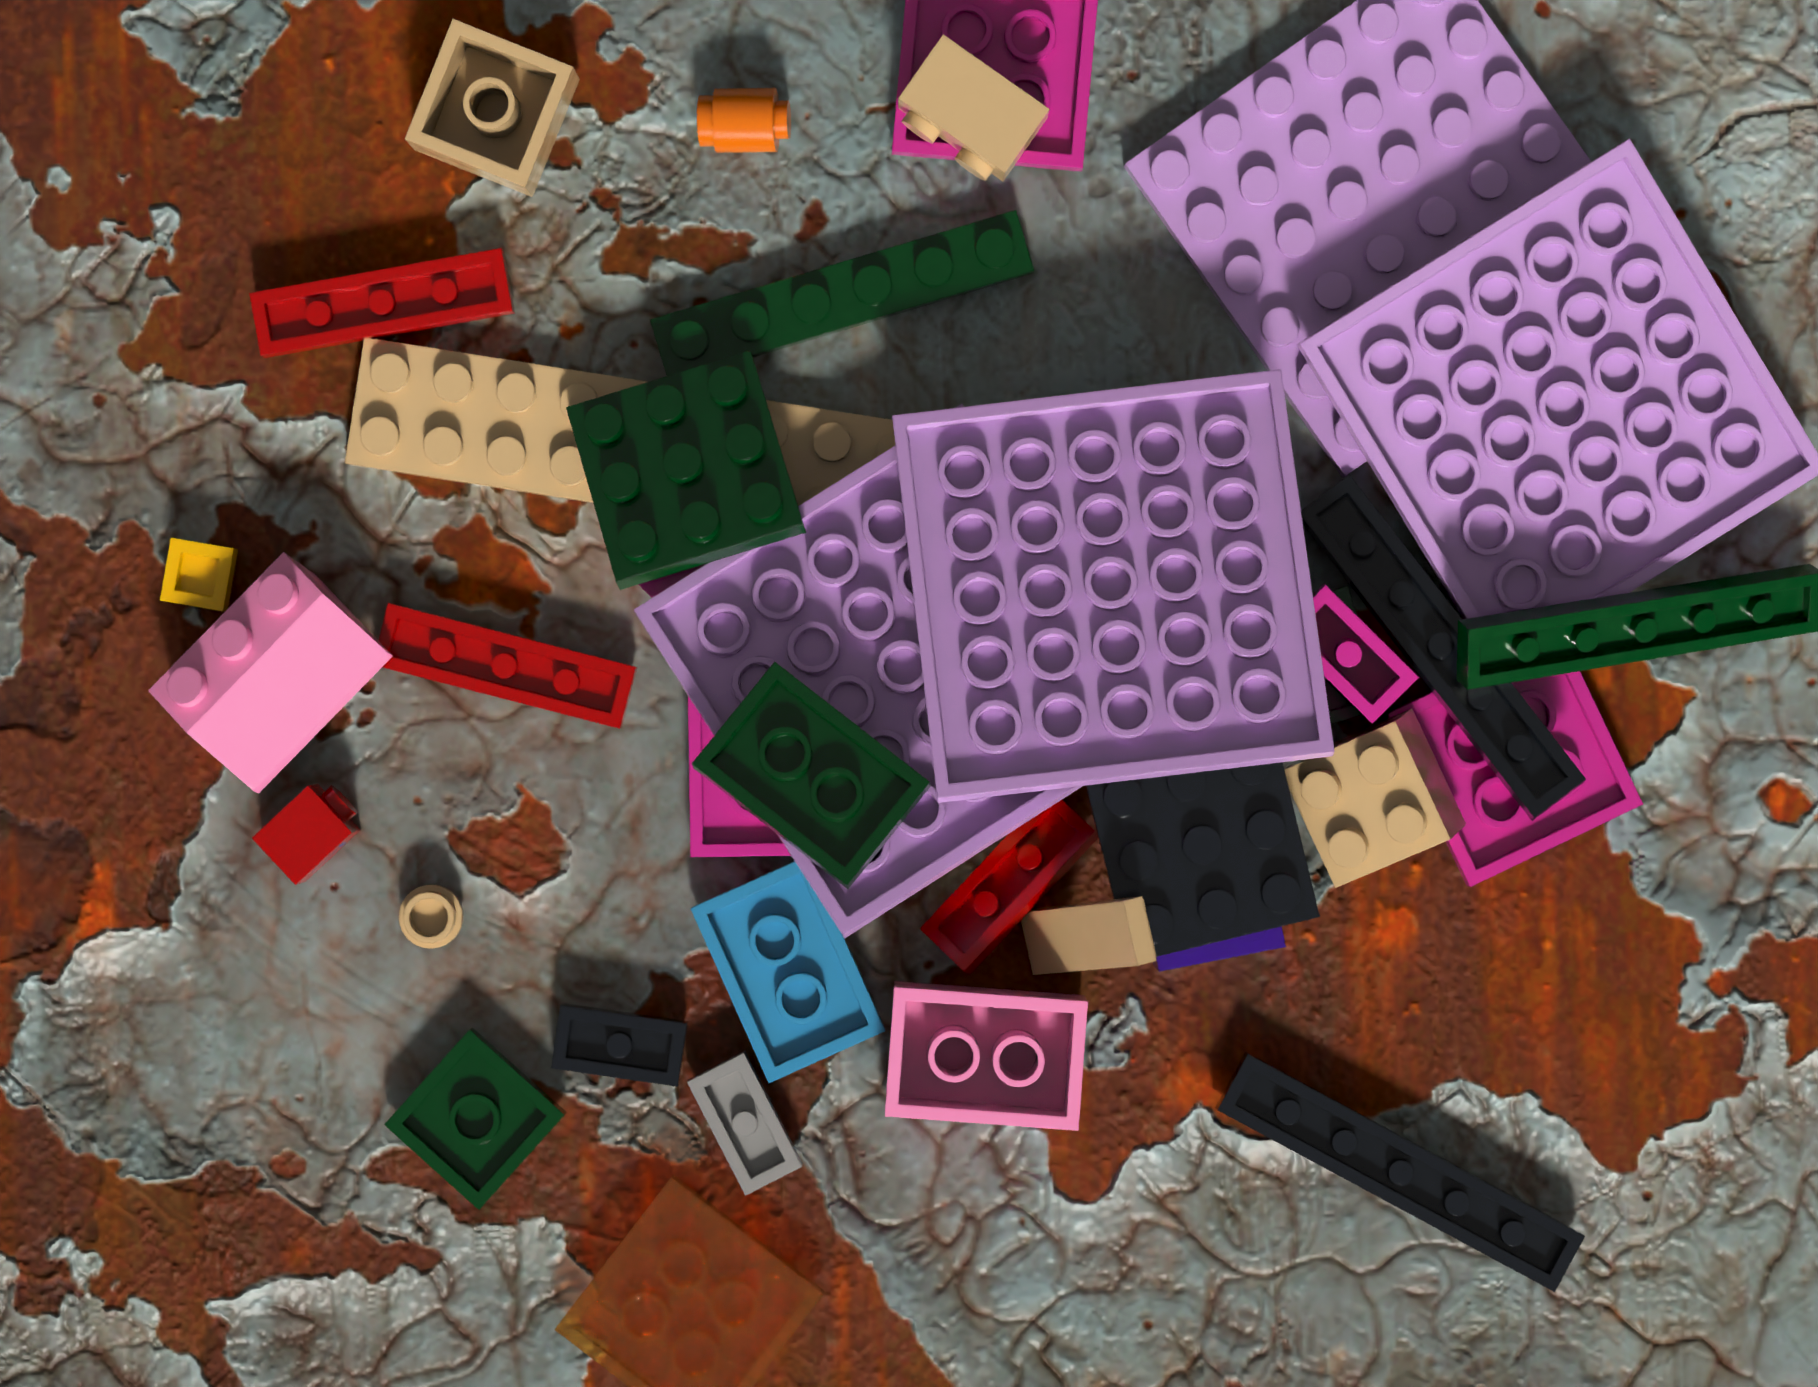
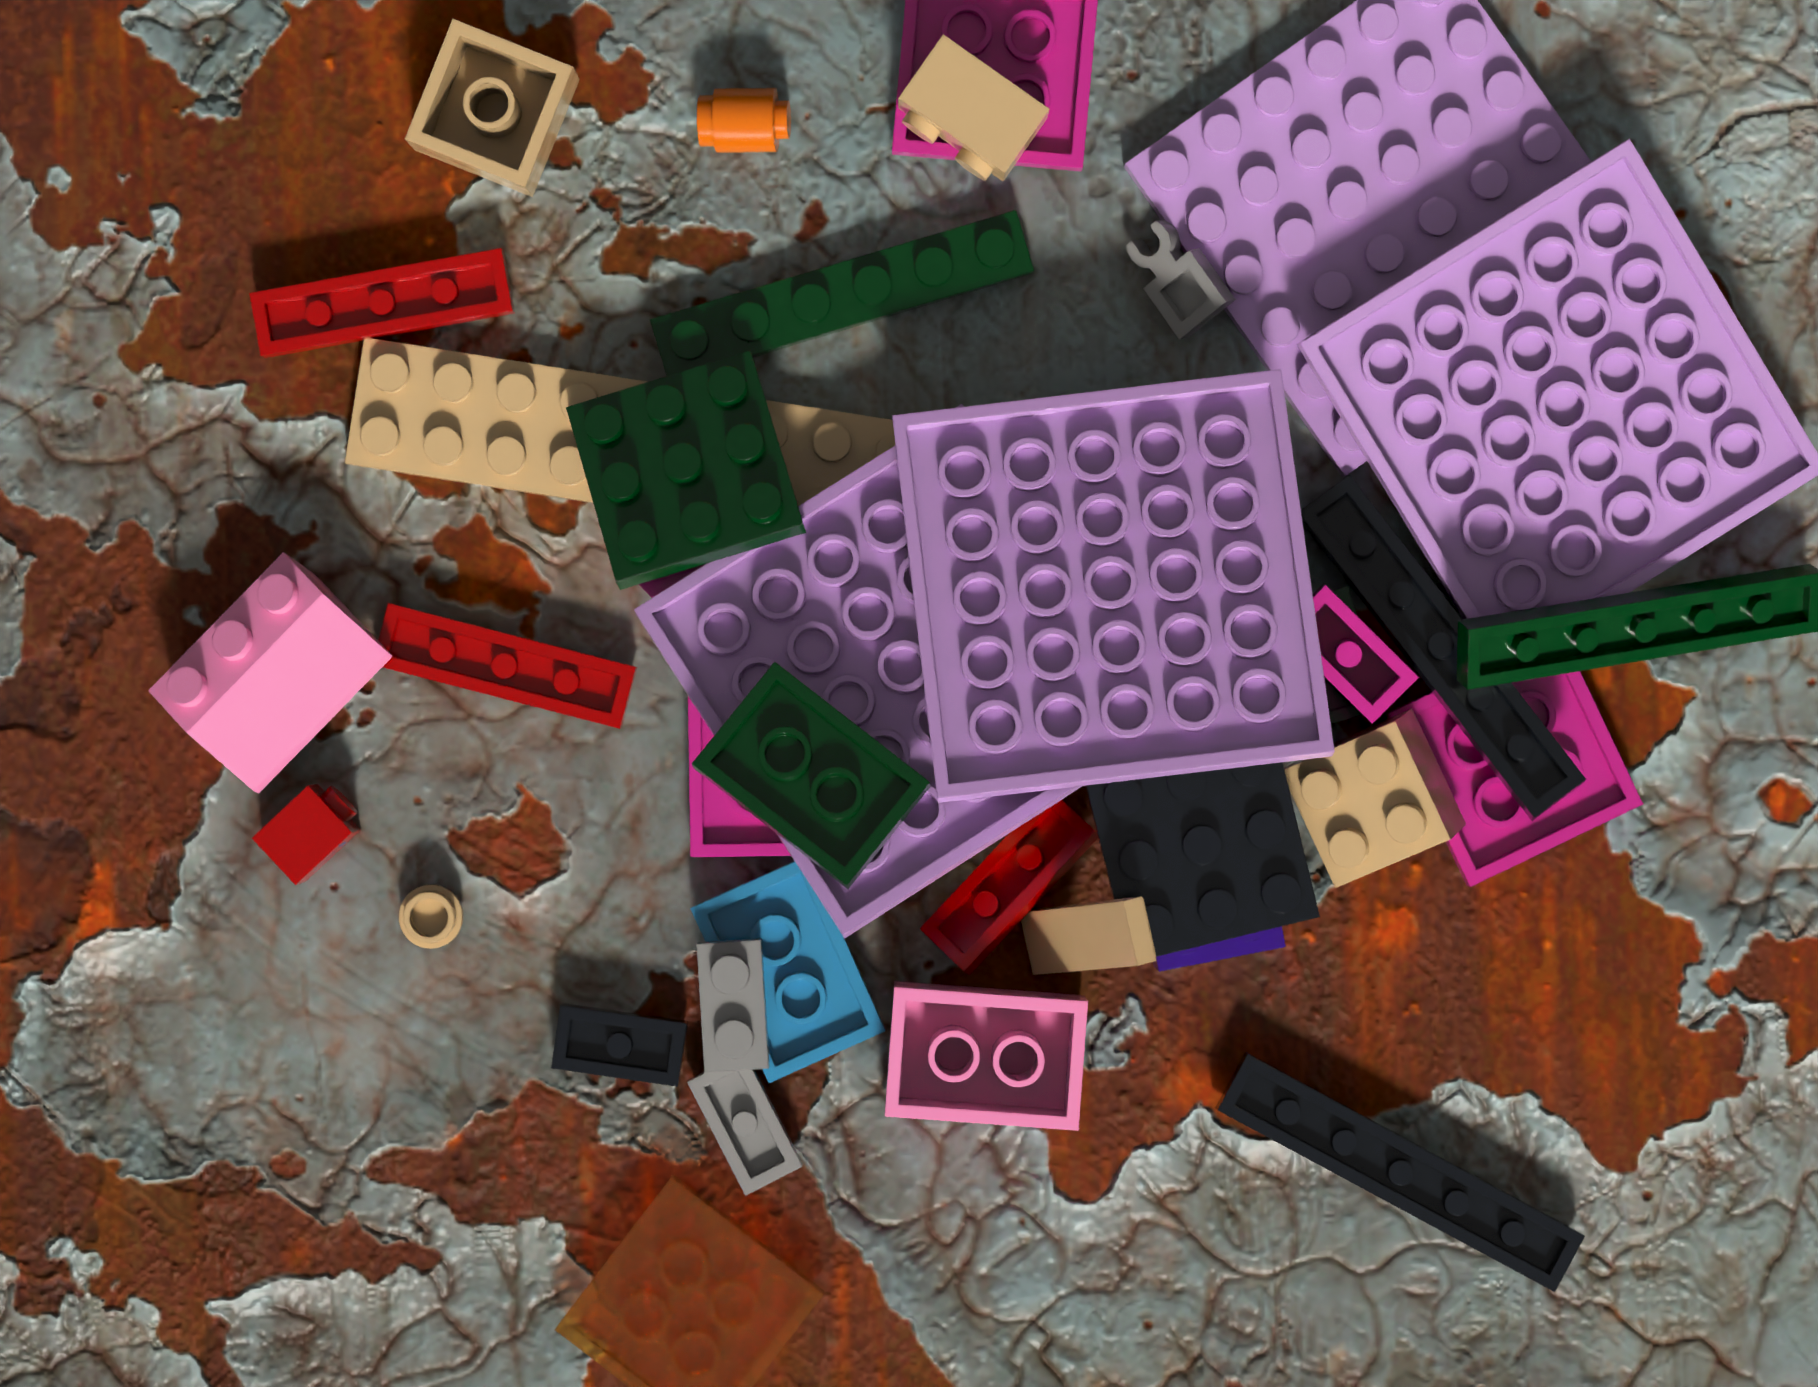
(198, 574): yellow plate -> none
(475, 1118): dark green plate -> none
(733, 1005): none -> light grey plate
(1185, 285): none -> light grey plate

